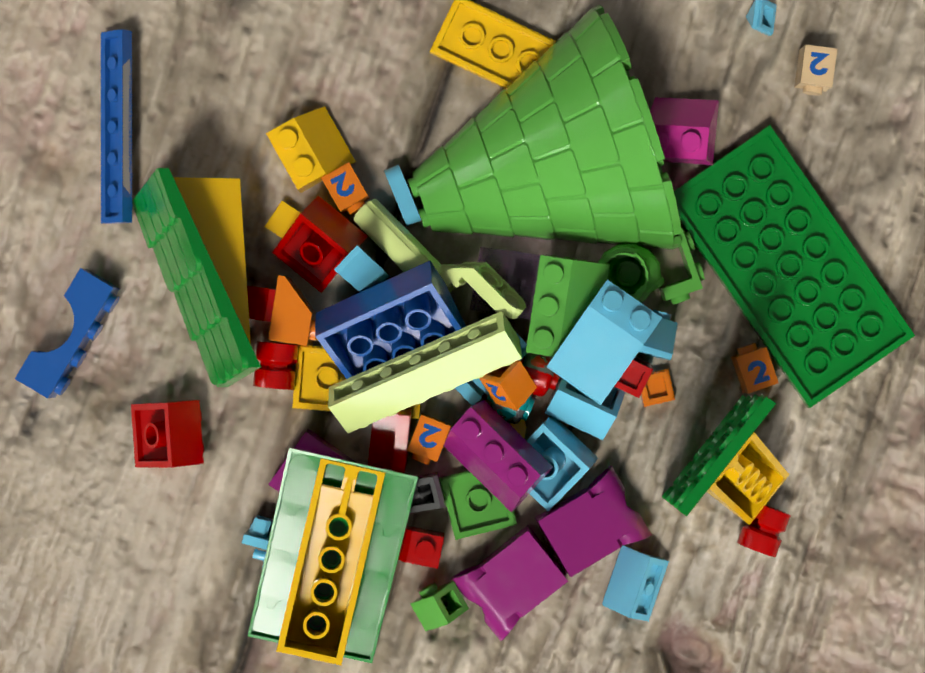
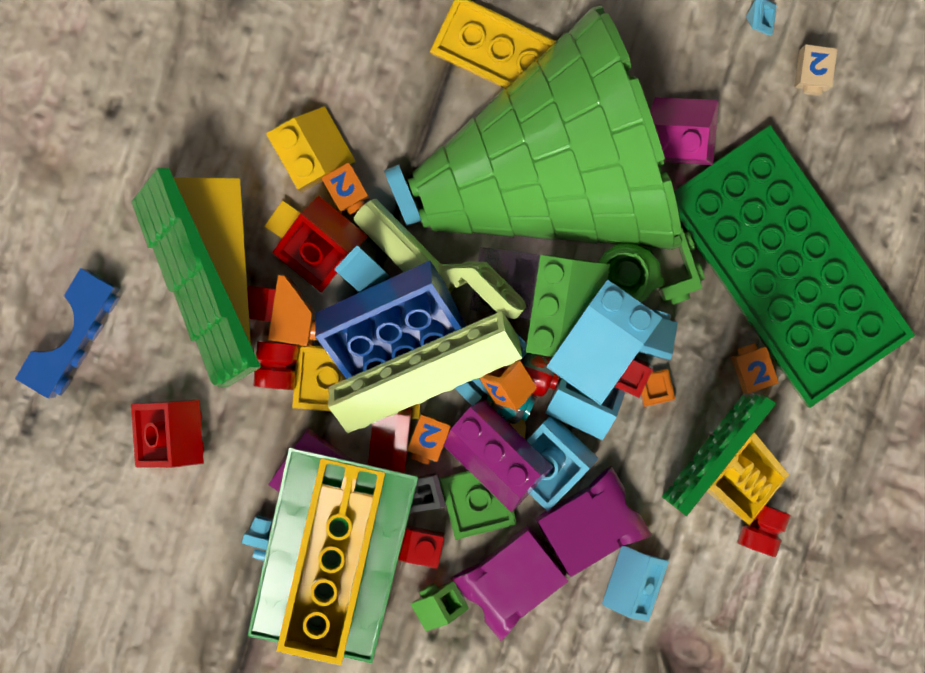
(116, 127): blue plate -> none

